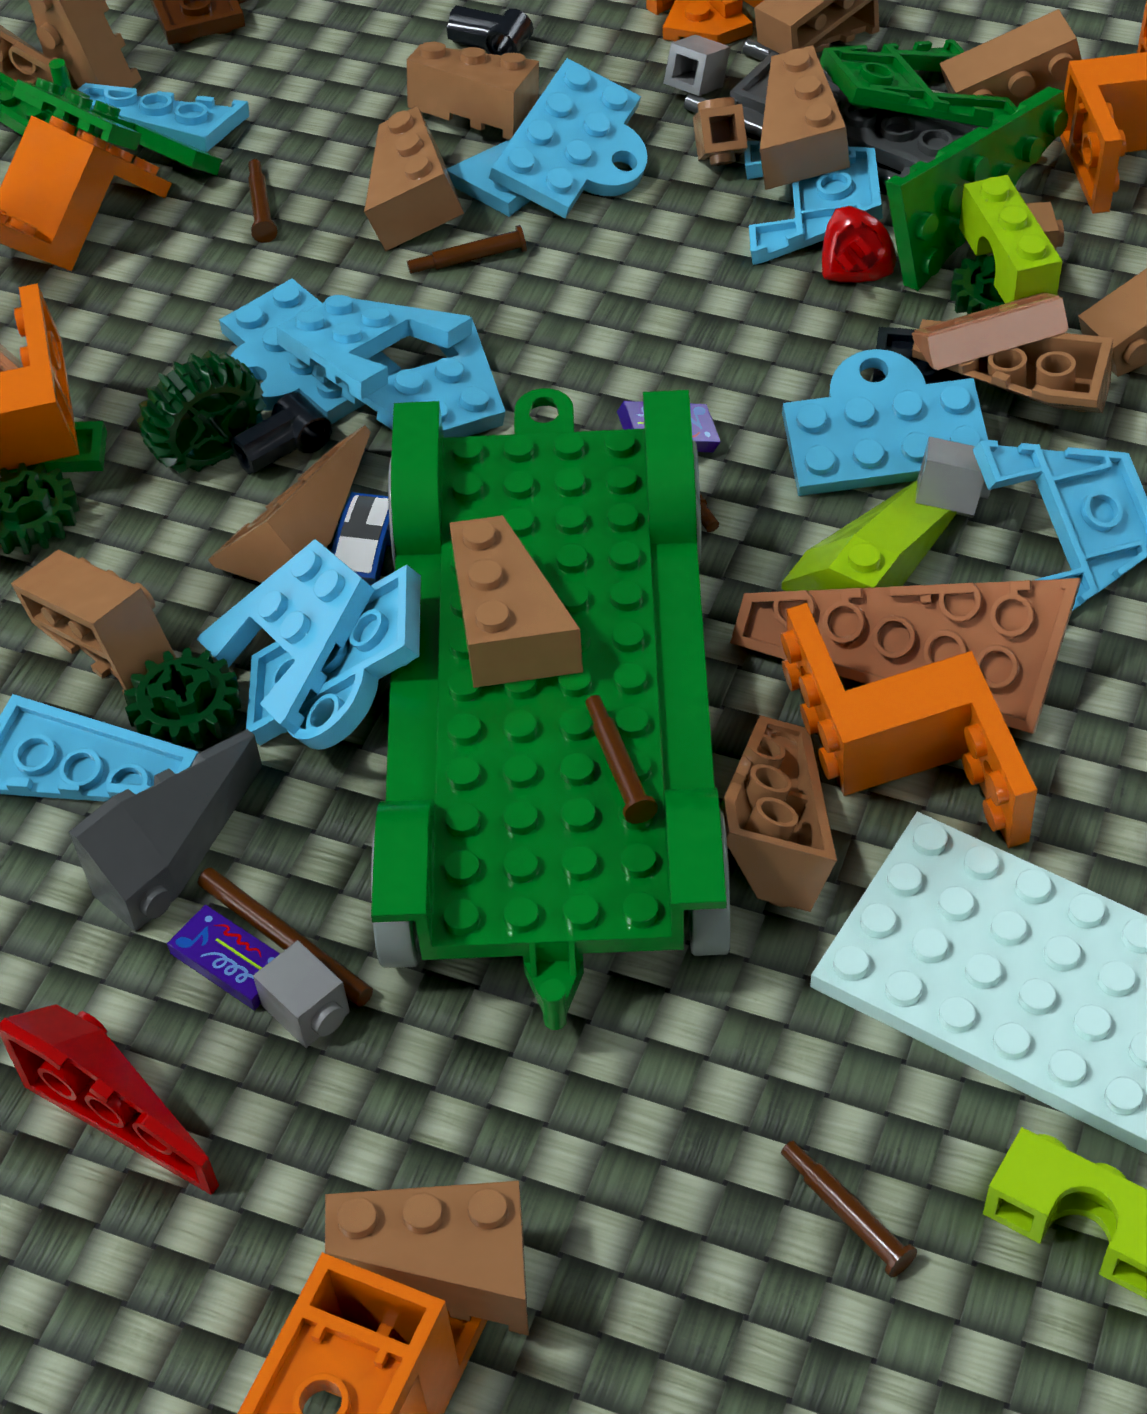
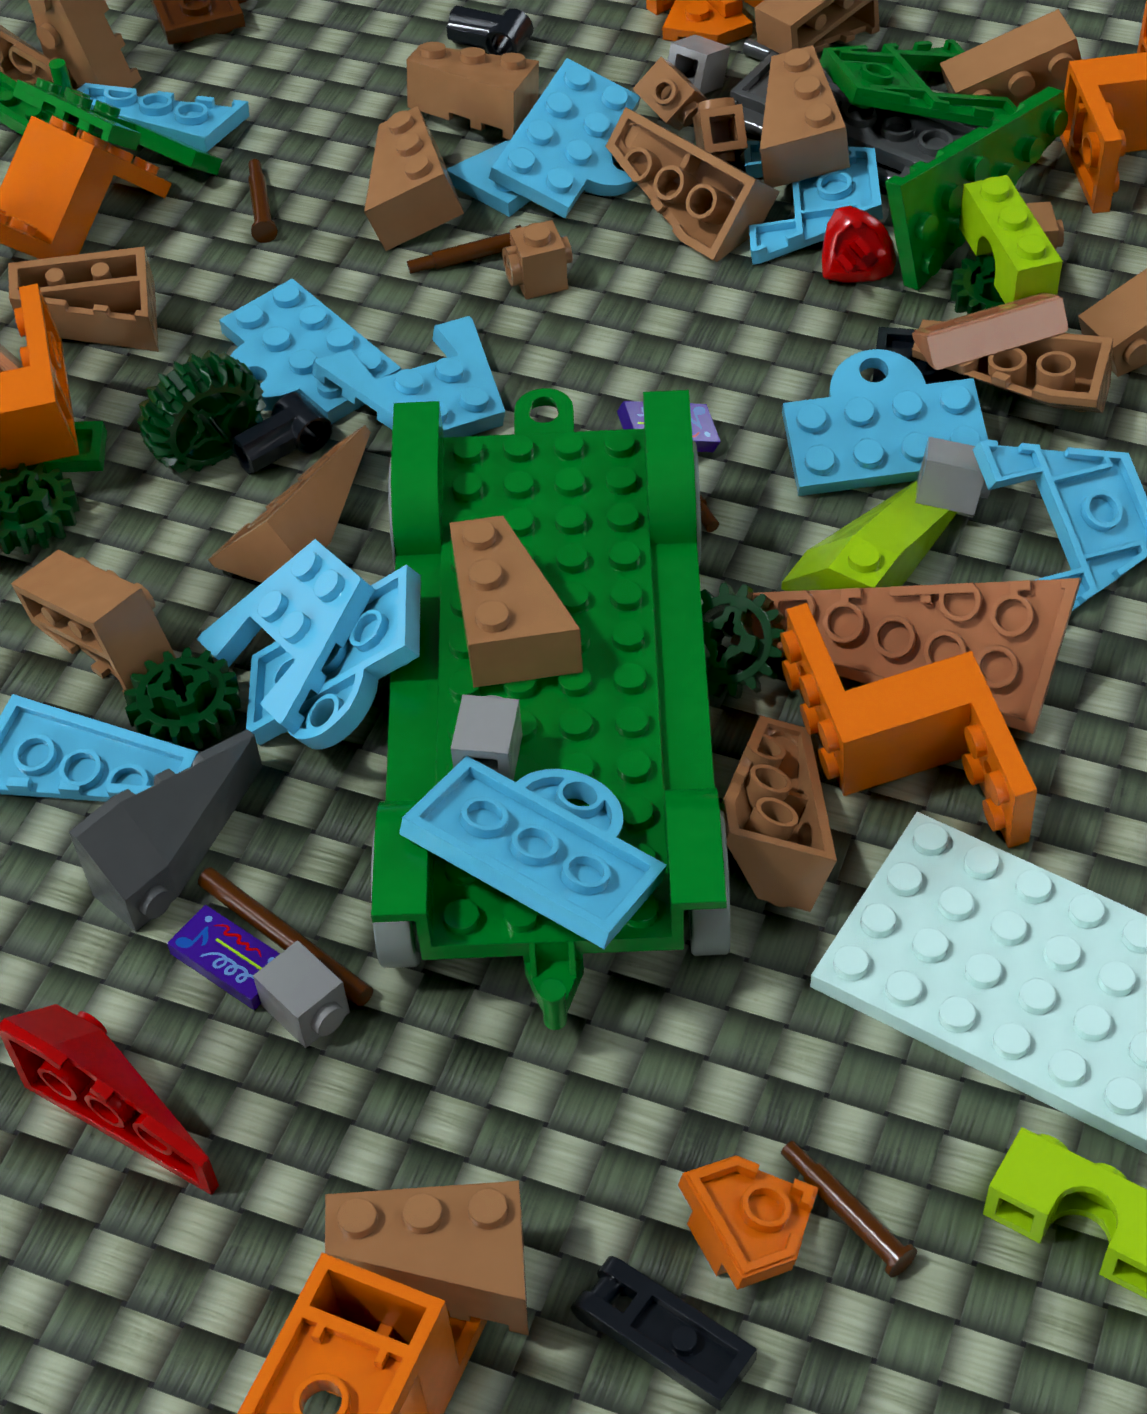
(95, 295): none -> medium nougat wedge
(351, 330): medium azure wing -> none
(363, 535): slope -> none
(488, 732): none -> light grey brick
(537, 259): none -> medium nougat brick
(539, 844): none -> medium azure plate
(638, 805): reddish brown piece -> none
(666, 1332): none -> black plate
(670, 94): none -> medium nougat brick
(693, 189): none -> medium nougat wedge
(738, 621): none -> dark green gear
(746, 1218): none -> orange plate

